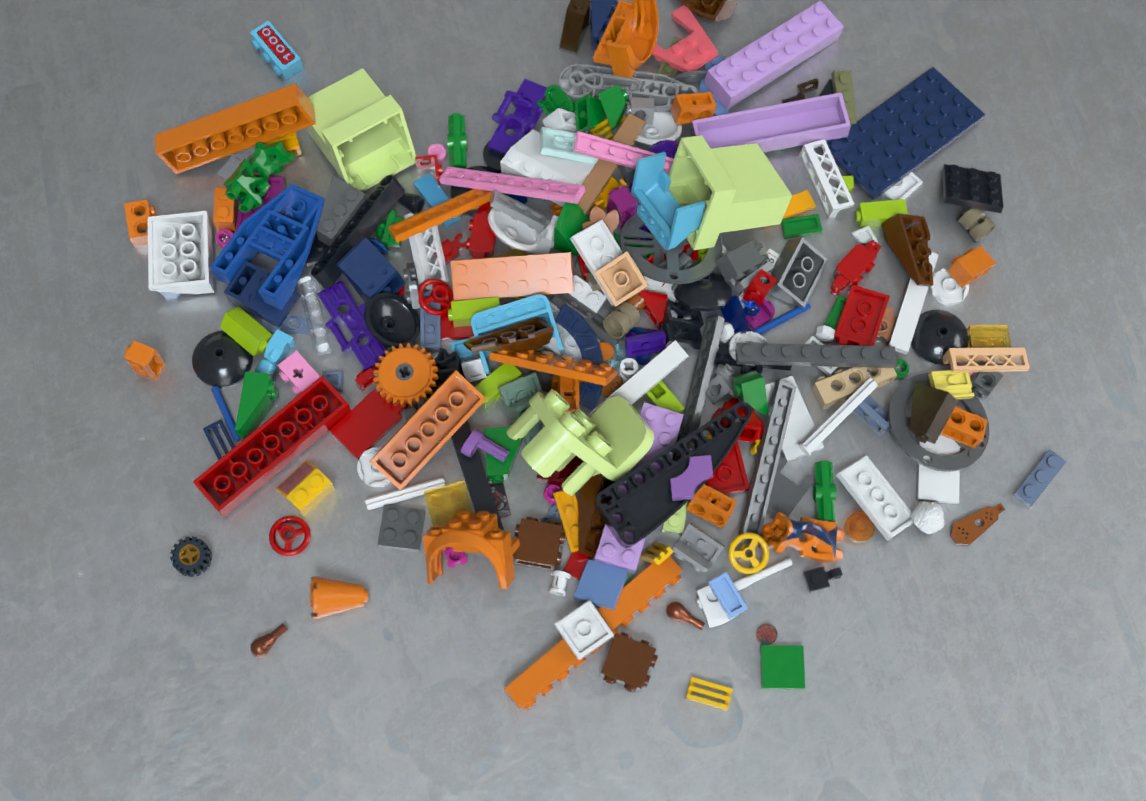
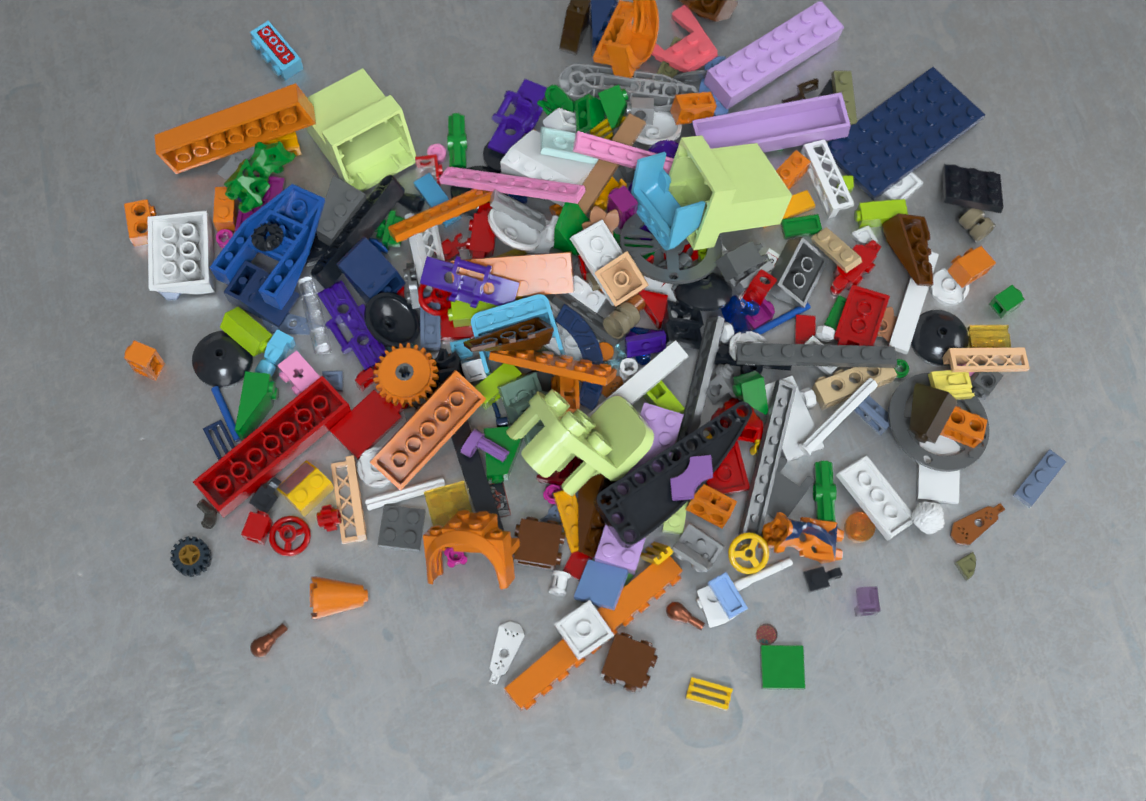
(210, 514): none -> clear smoke arm
(257, 527): none -> red brick
(264, 497): none -> black plate
(272, 241): none -> black gear
(329, 518): none -> red gear
(355, 495): none -> light nougat fence
(465, 287): none -> dark purple piece
(500, 421): none -> dark blue hand
(506, 642): none -> white piece
(793, 169): none -> orange brick
(804, 328): none -> red tile
(809, 397): none -> white tile
(836, 249): none -> tan plate
(867, 601): none -> clear purple panel
(967, 565): none -> olive tile
(1007, 301): none -> green brick

